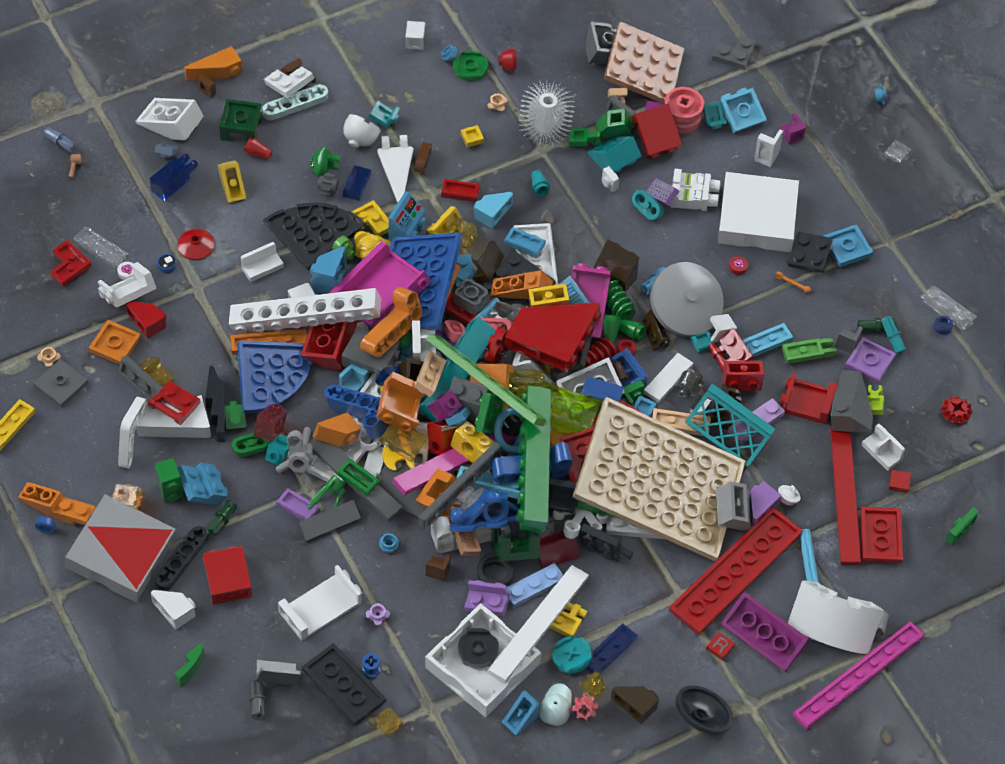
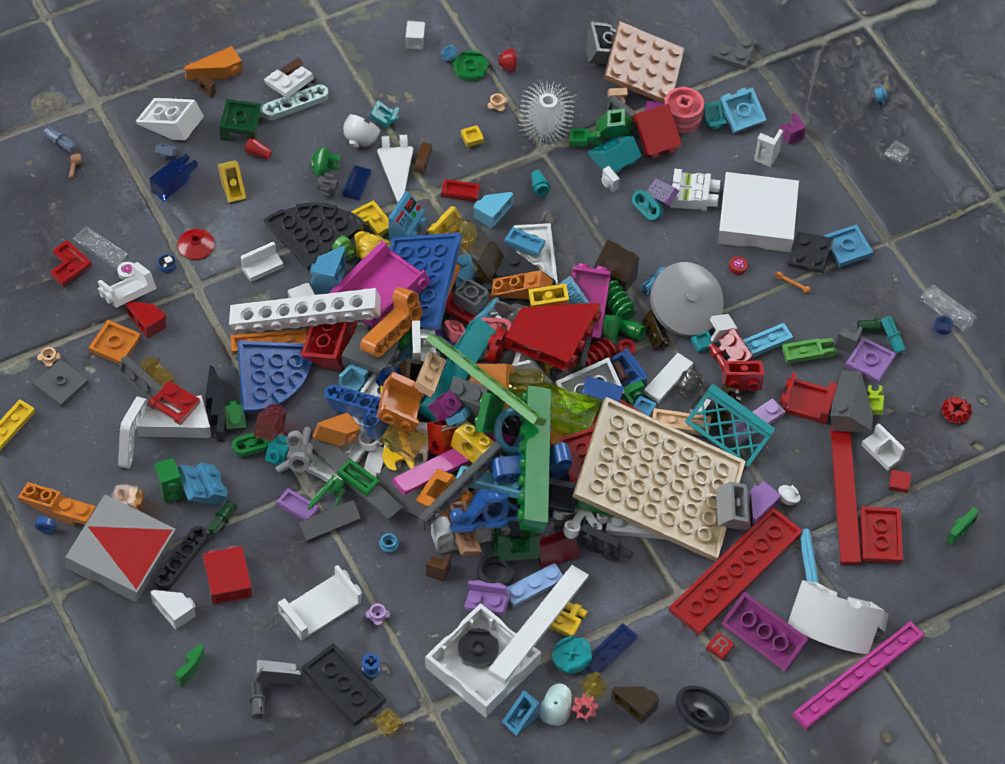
(468, 497): clear piece -> none

